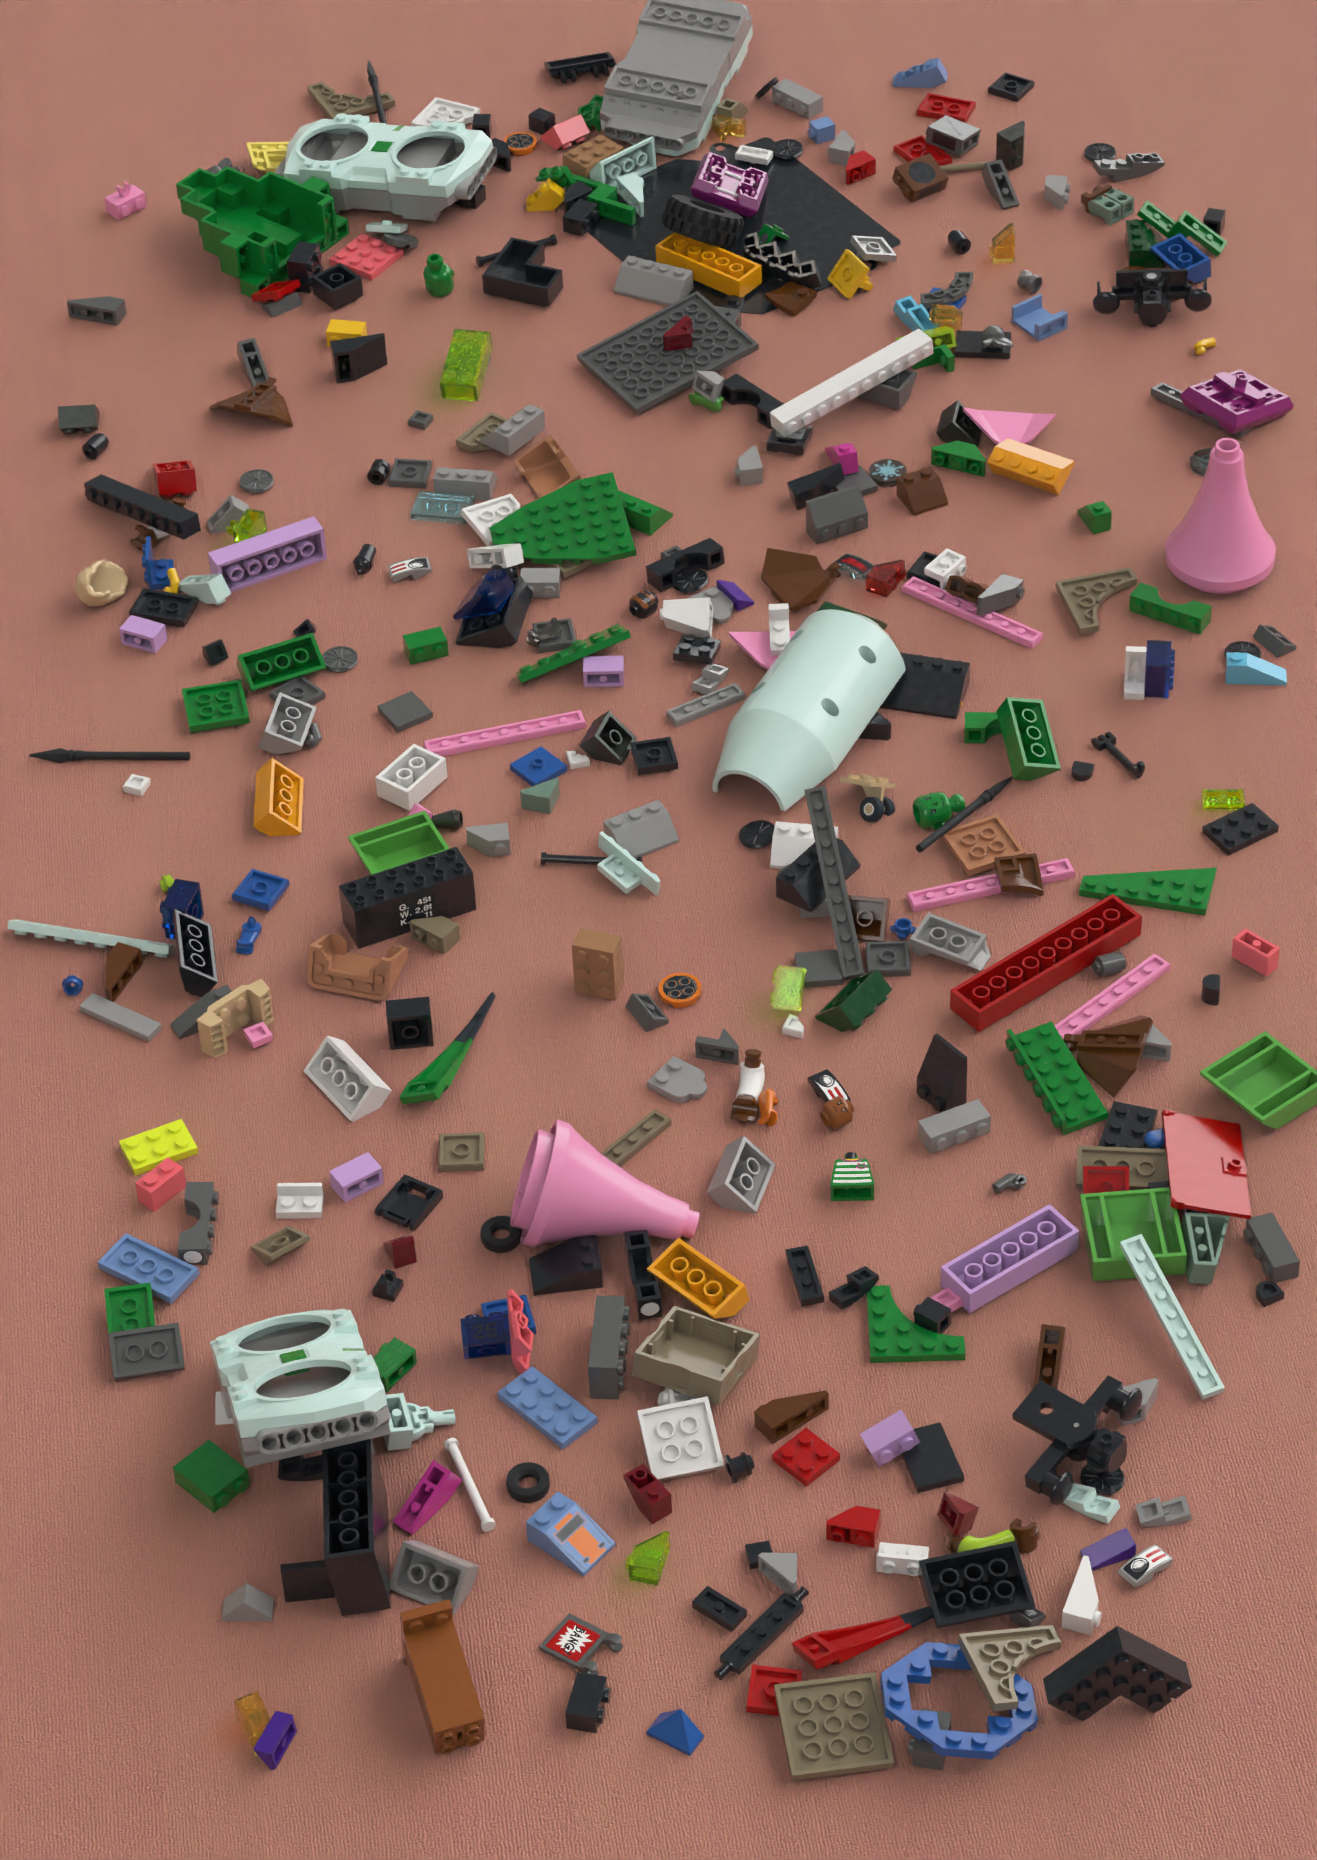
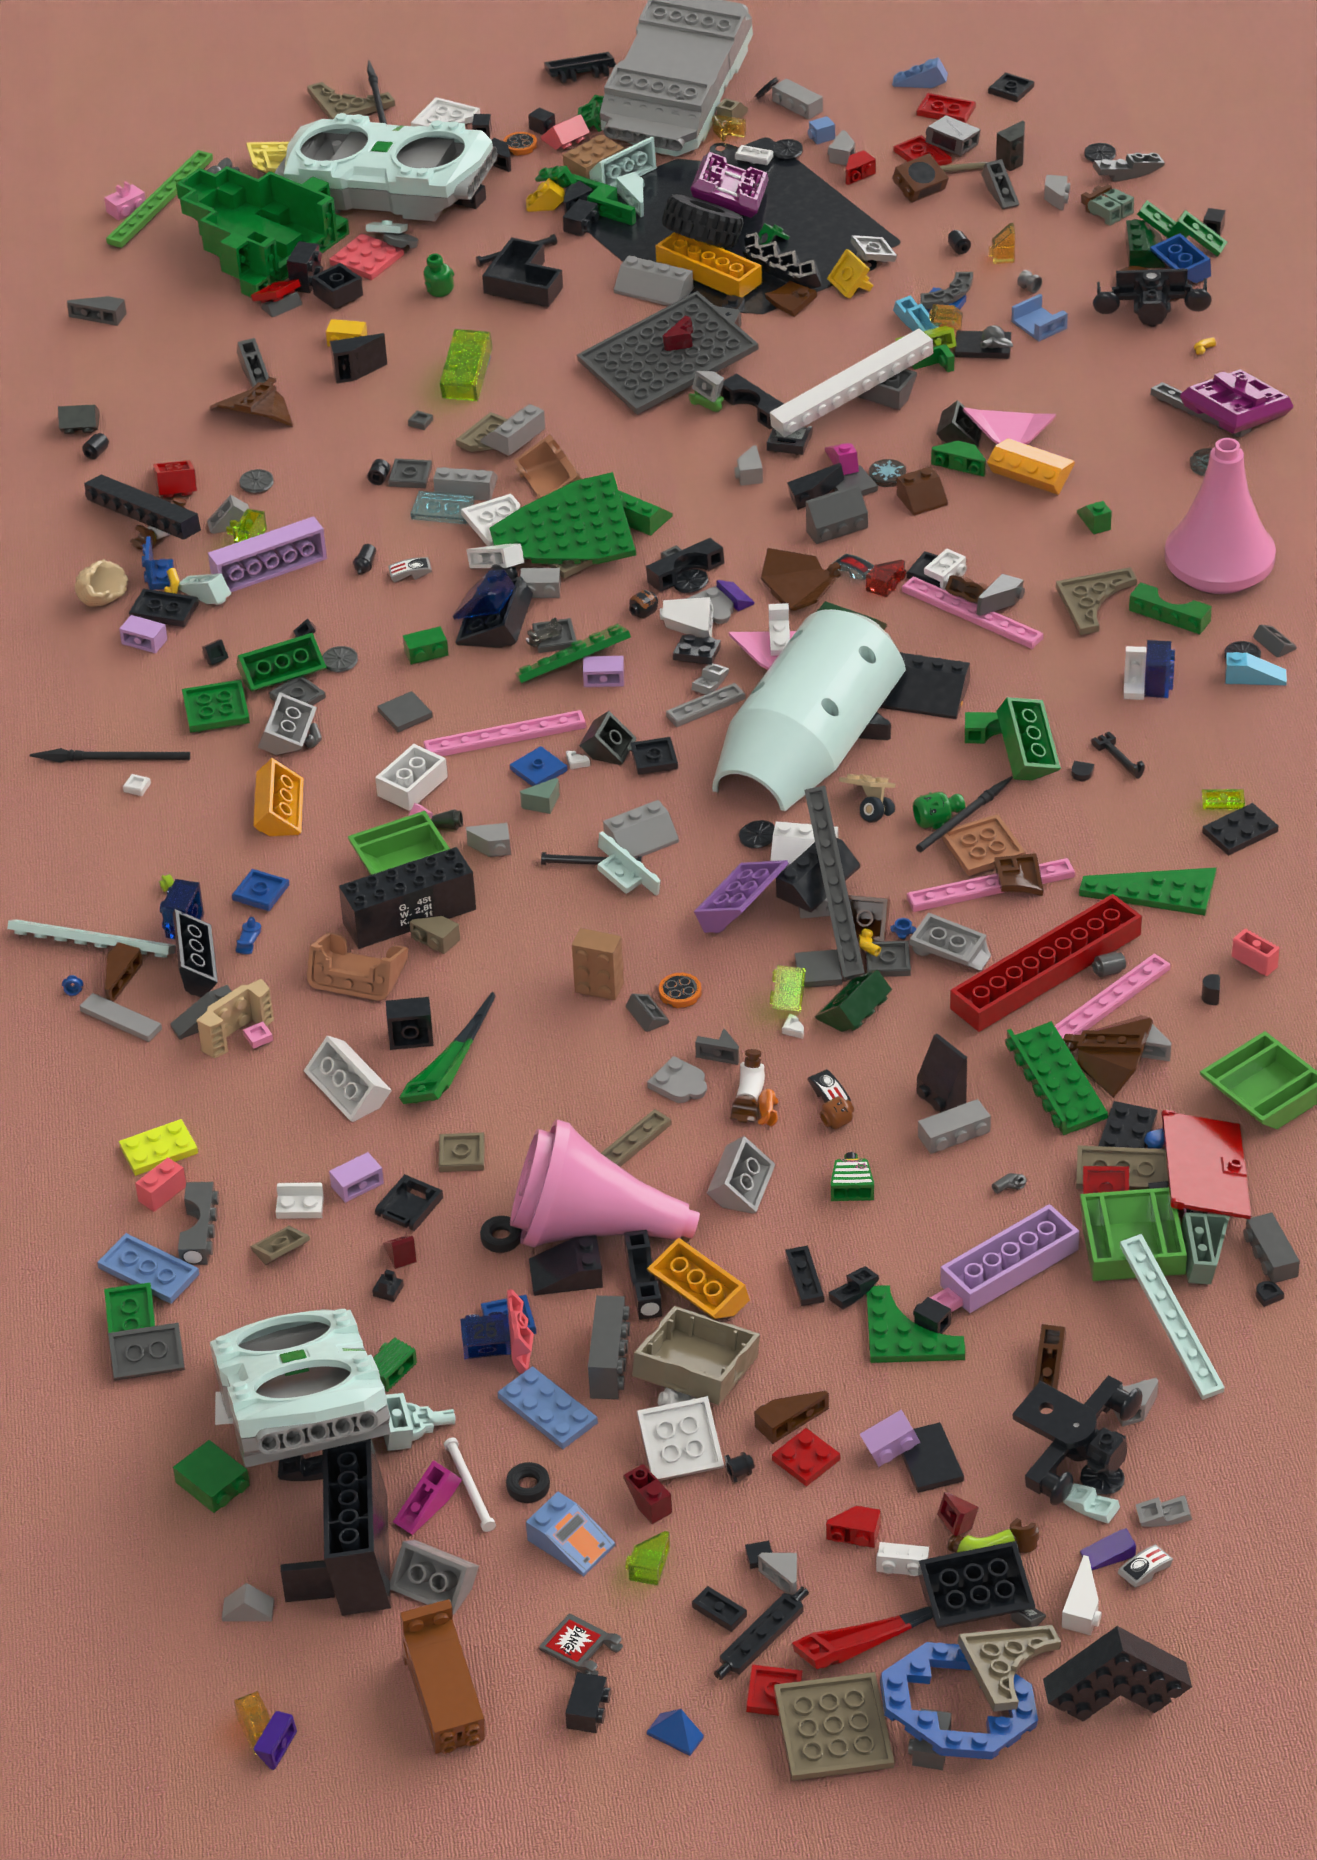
(157, 200): none -> bright green plate
(736, 893): none -> medium lavender slope
(866, 944): none -> yellow arm

